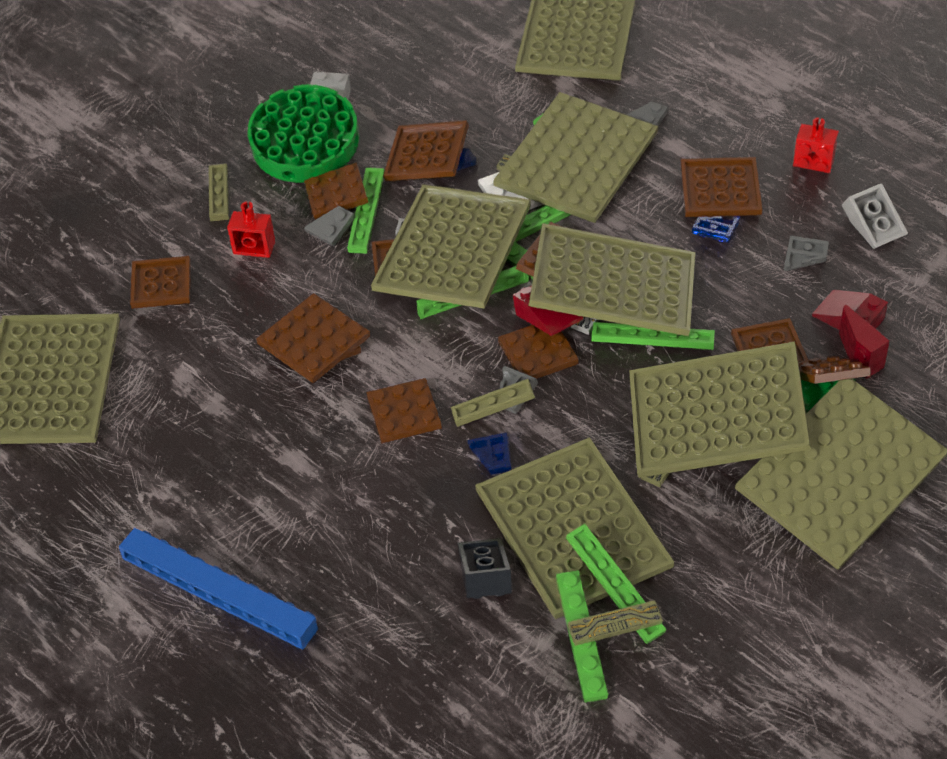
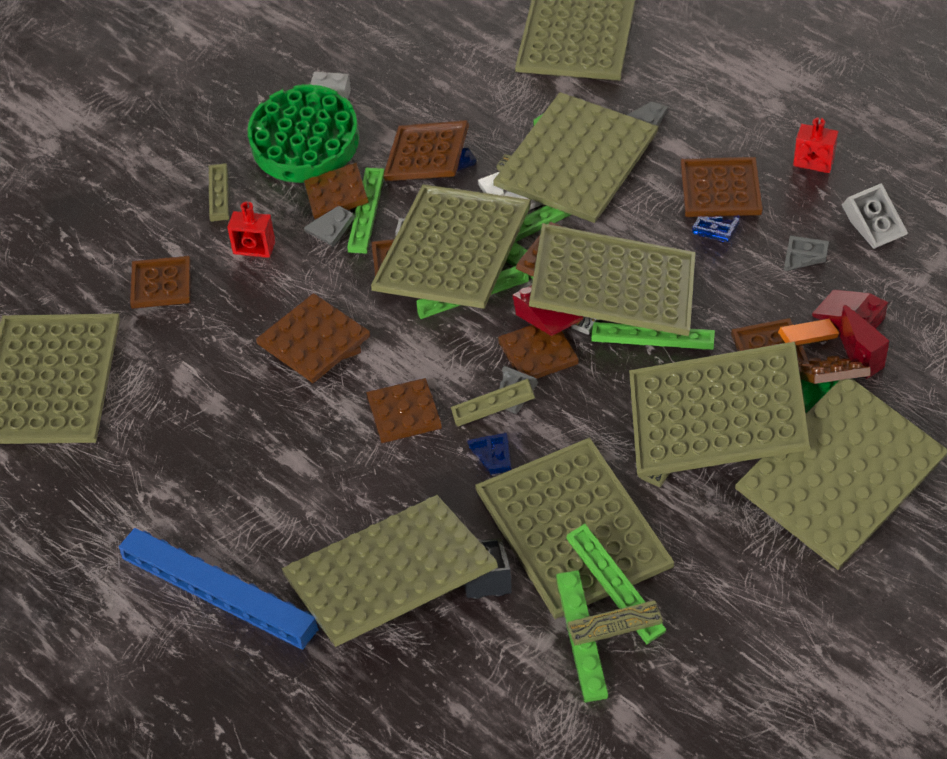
(388, 569): none -> olive plate
(809, 332): none -> orange tile

